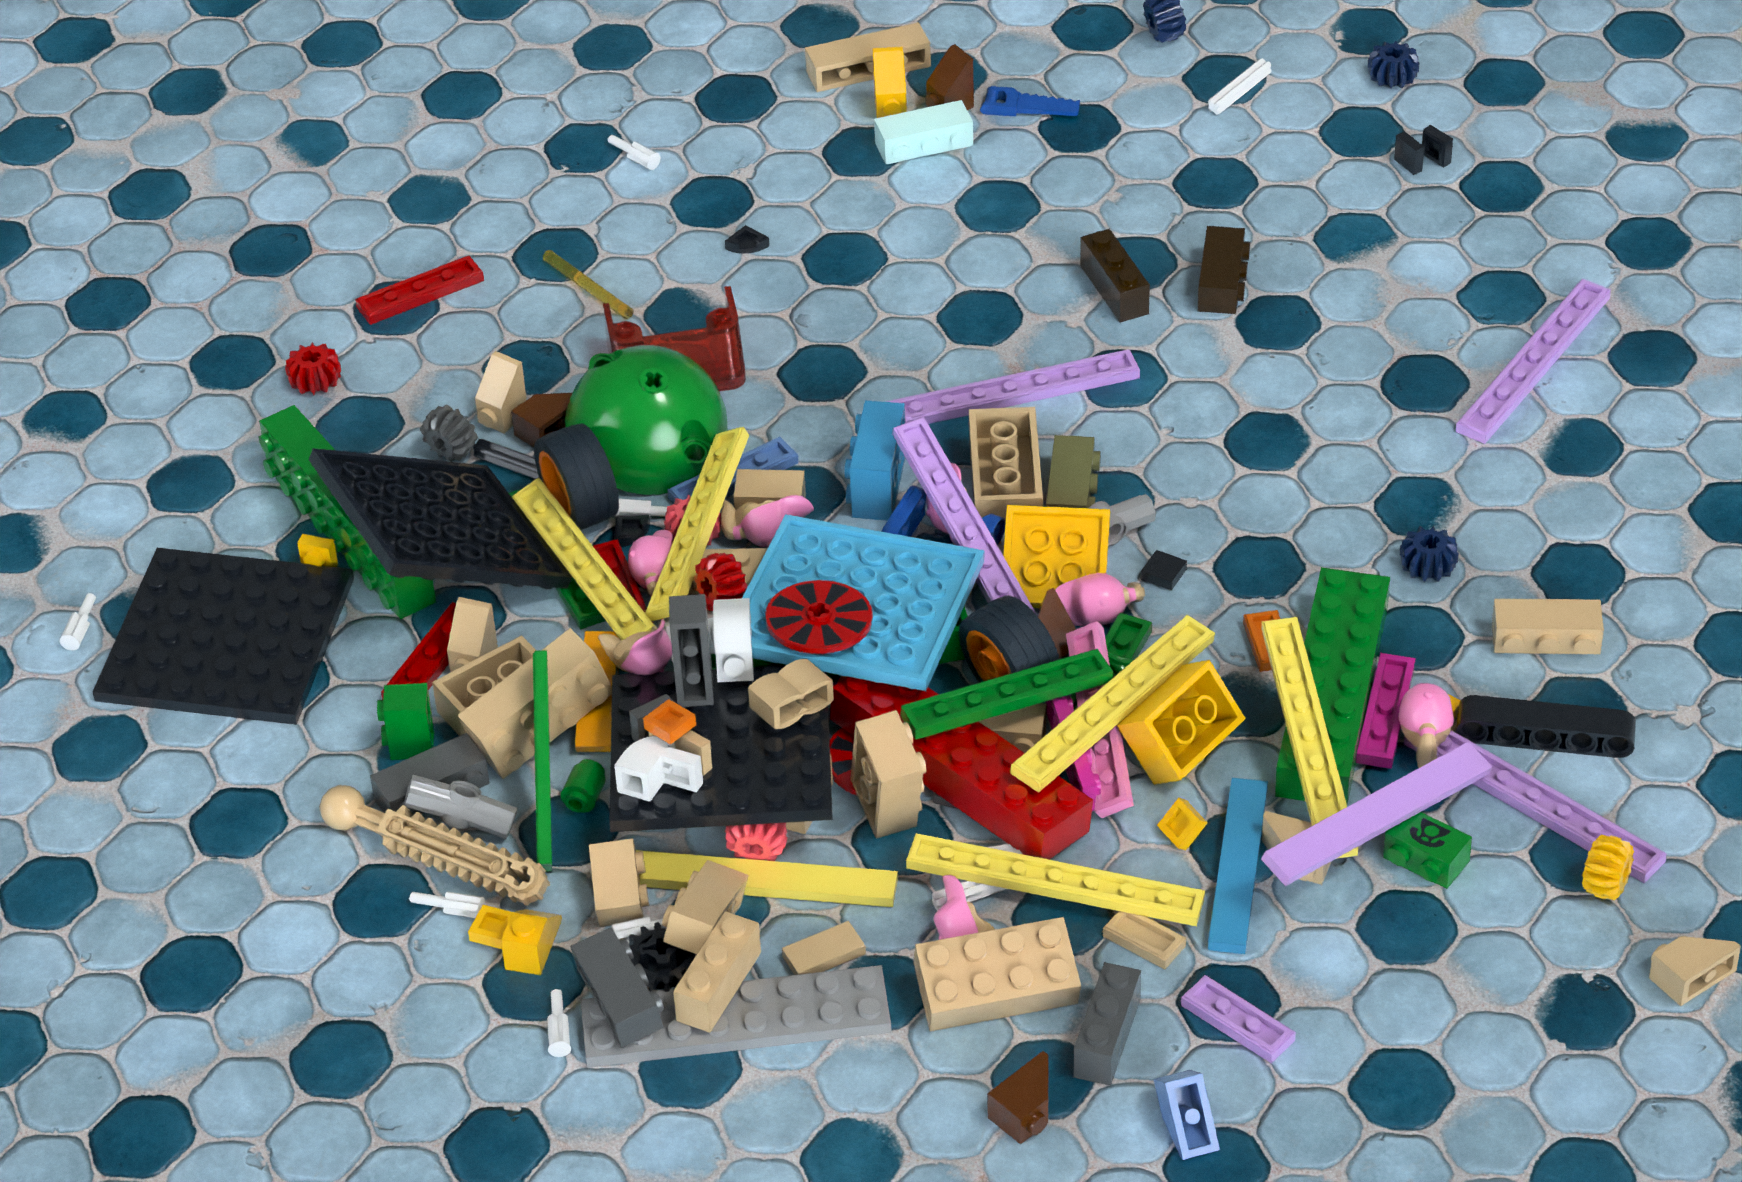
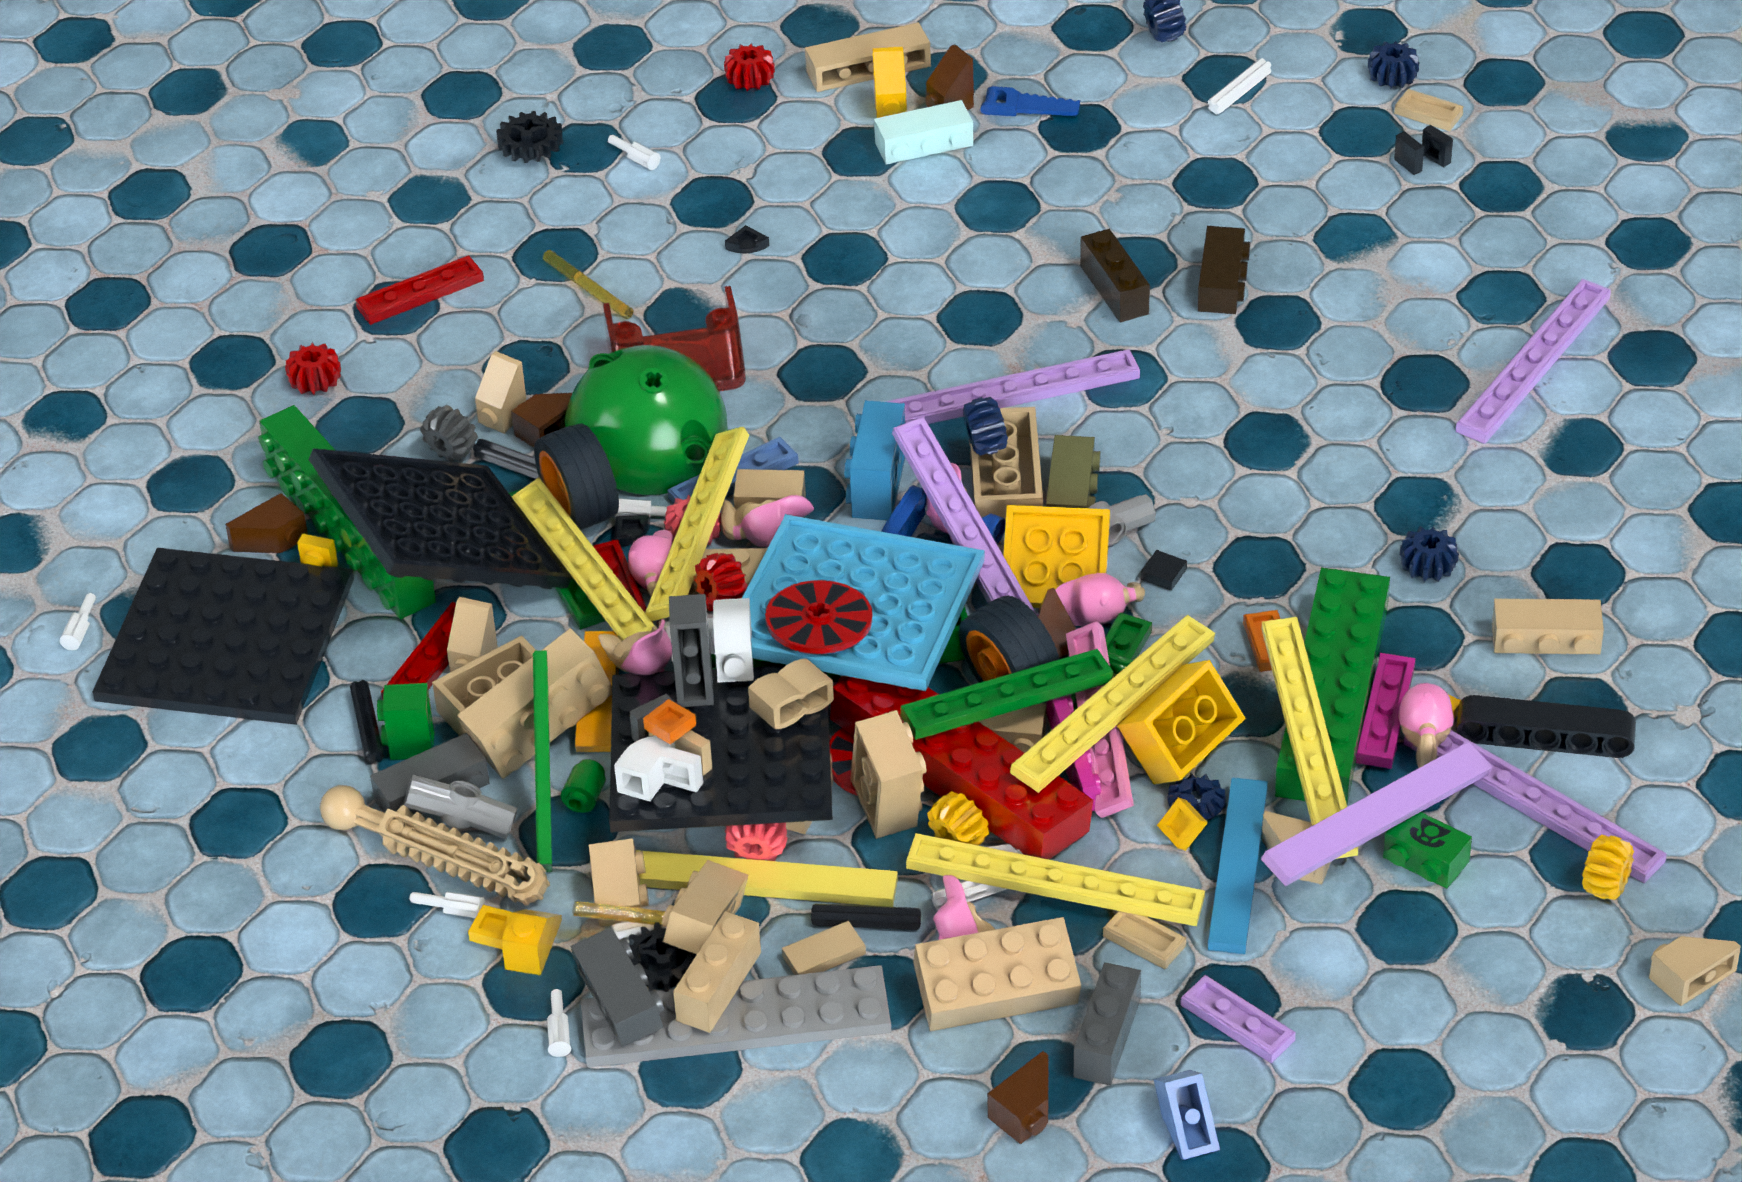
(267, 527): none -> reddish brown slope
(366, 721): none -> black axle
(529, 136): none -> black gear
(617, 913): none -> clear yellow bar
(749, 67): none -> red gear
(866, 916): none -> black axle
(958, 820): none -> yellow gear
(985, 426): none -> dark blue gear
(1212, 794): none -> dark blue gear
(1428, 110): none -> tan tile

